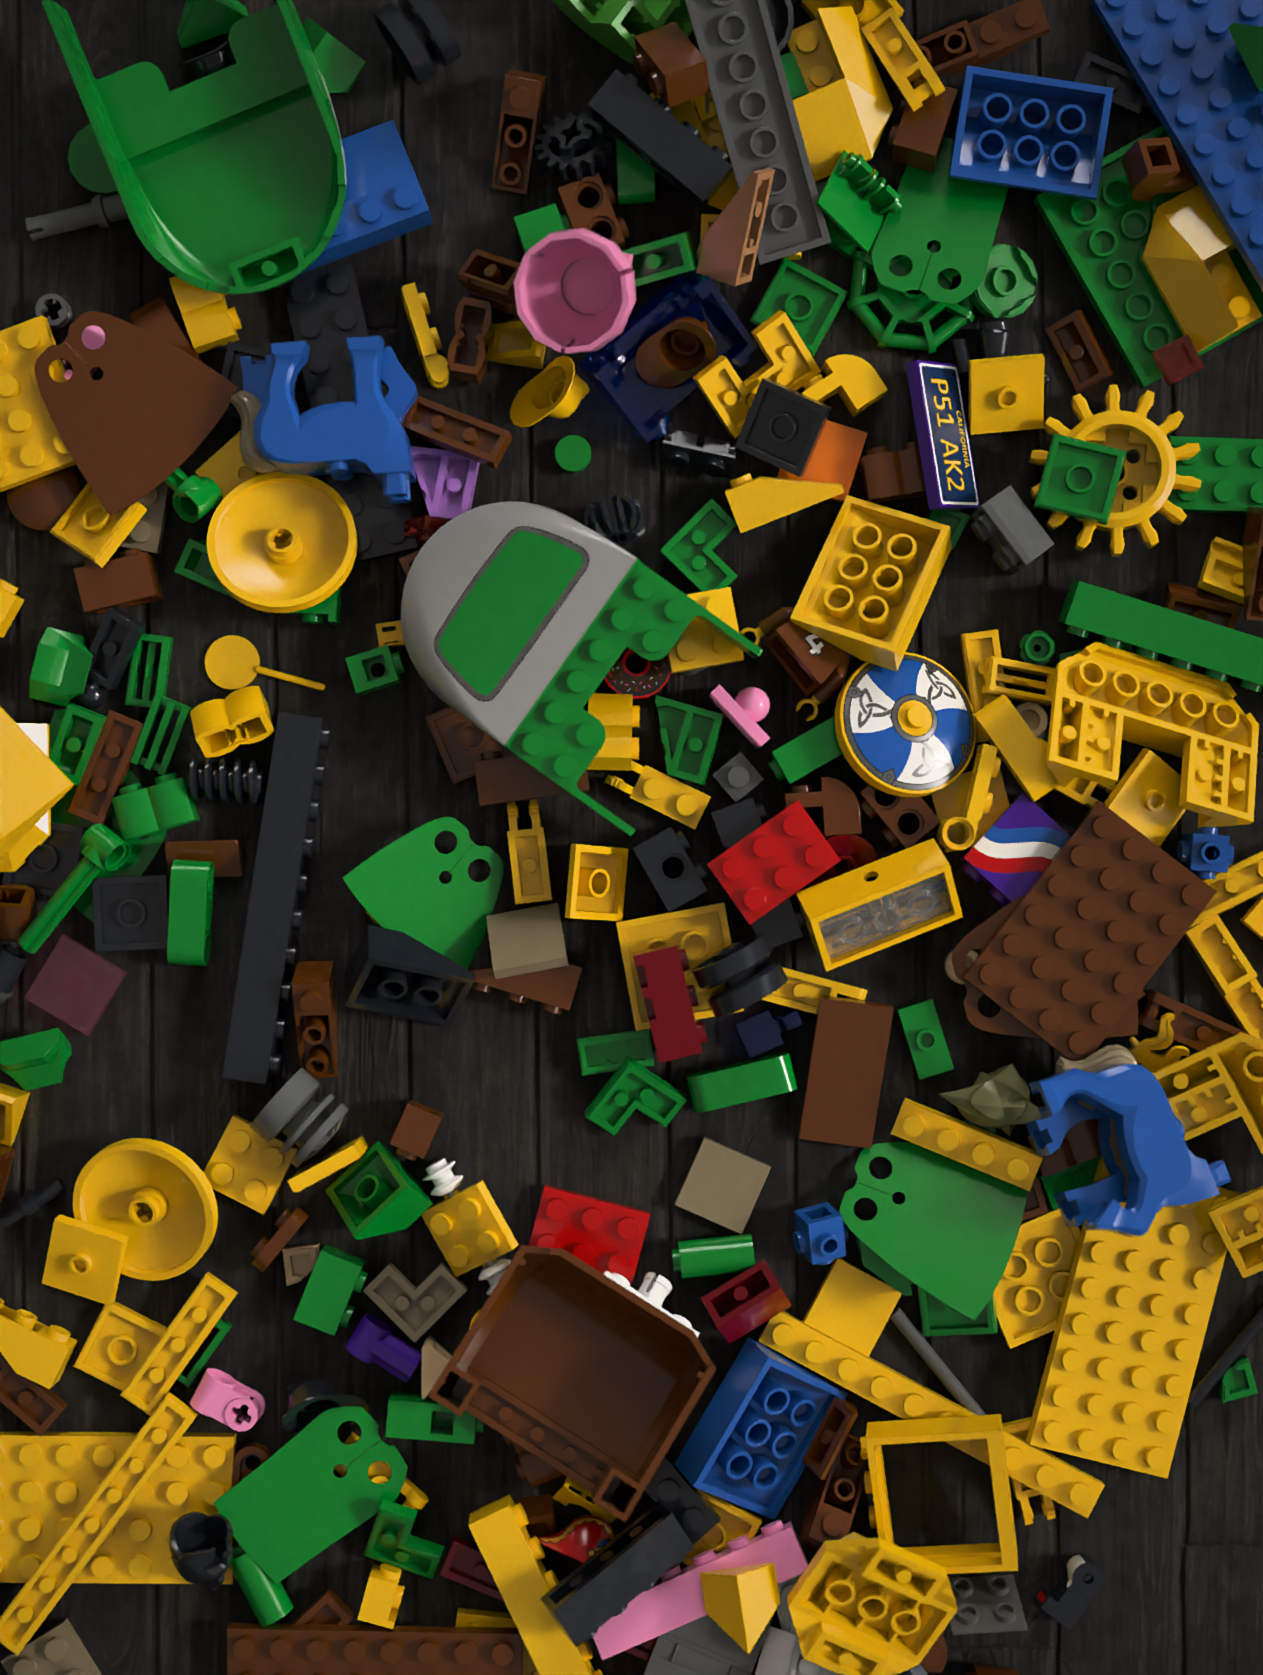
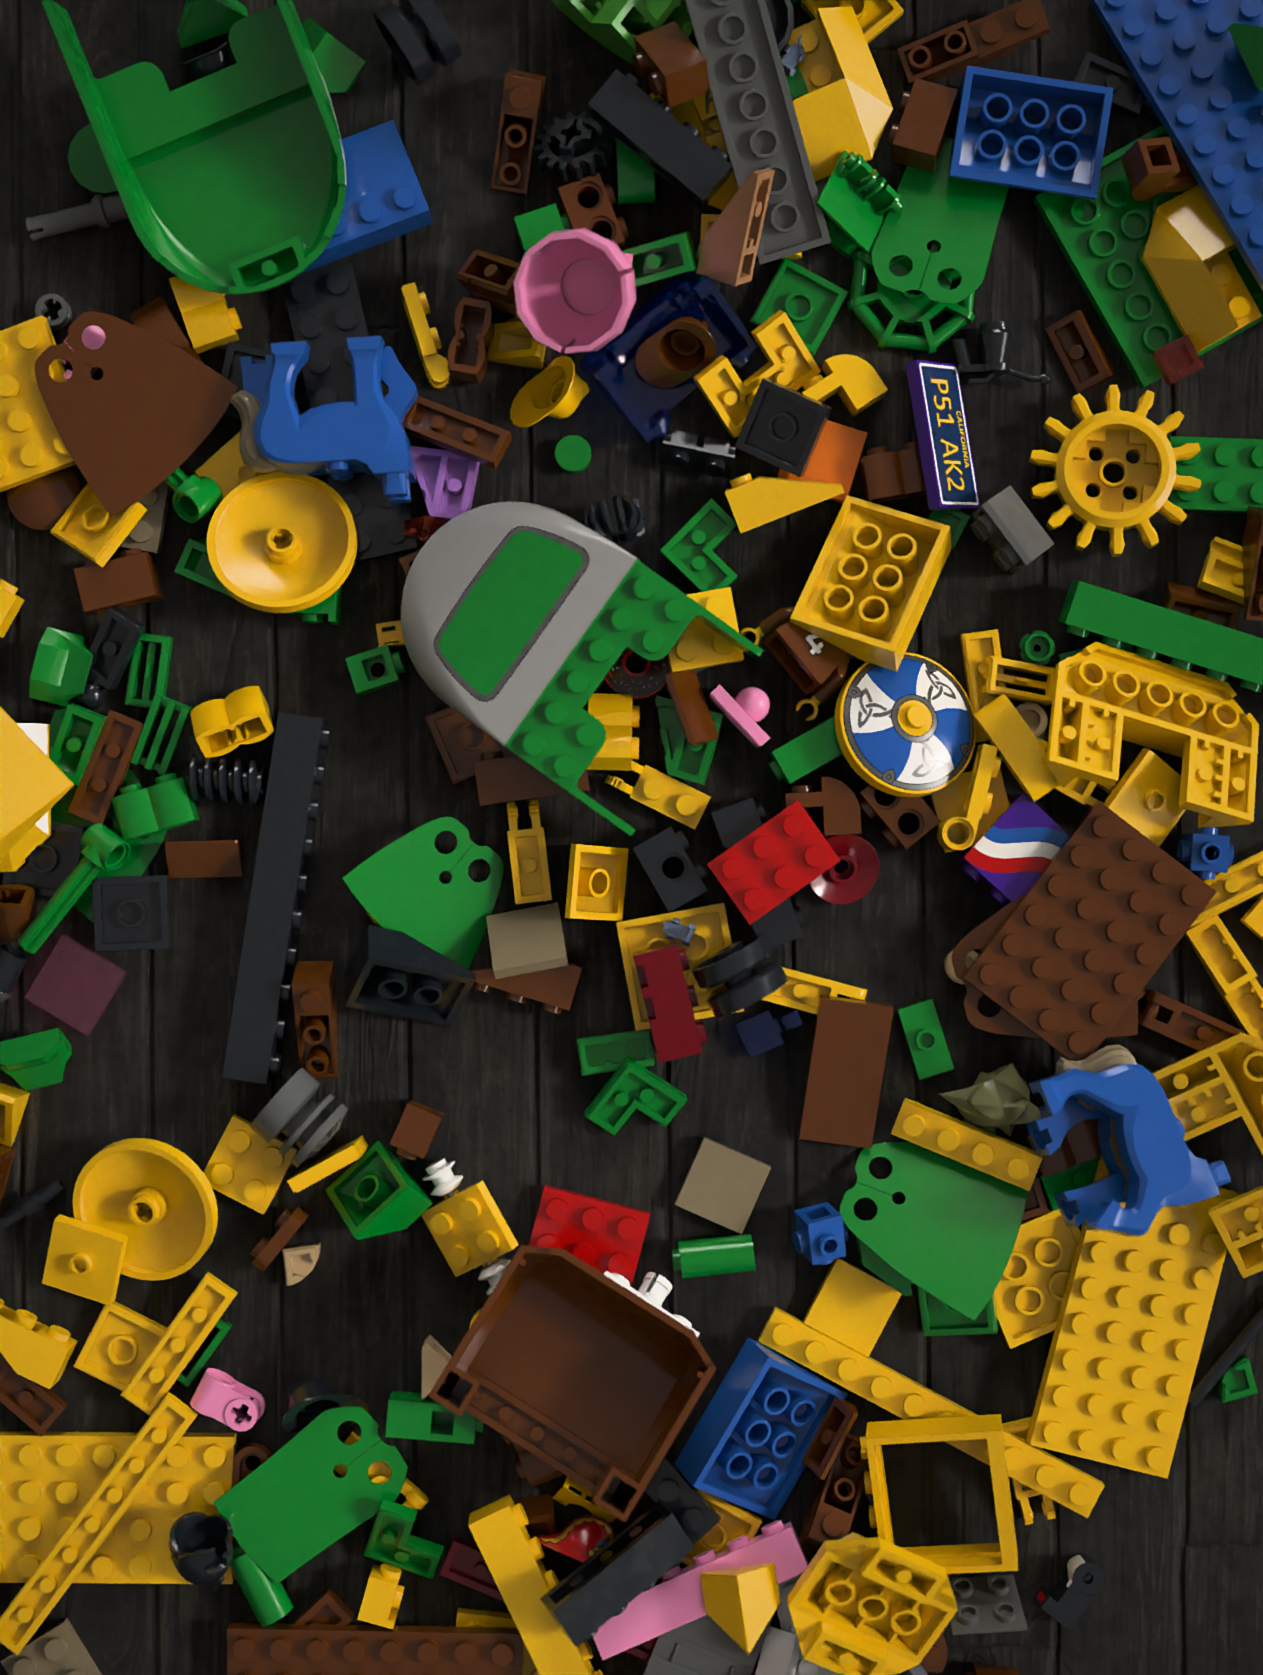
(190, 912): green beam -> none
(235, 662): yellow piece -> none
(330, 1290): green brick -> none
(376, 1343): dark purple piece -> none
(411, 1307): dark tan plate -> none
(679, 931): none -> sand blue piece
(691, 708): none -> reddish brown slope
(737, 777): dark grey plate -> none
(741, 1082): green beam -> none
(746, 1301): dark red brick -> none
(793, 55): none -> sand blue piece
(880, 904): yellow brick -> none
(902, 58): yellow plate -> none
(934, 1361): dark grey bar -> none
(1006, 284): green tile -> none
(1006, 394): yellow plate -> none
(1080, 479): green tile -> none
(1149, 1059): yellow piece -> none

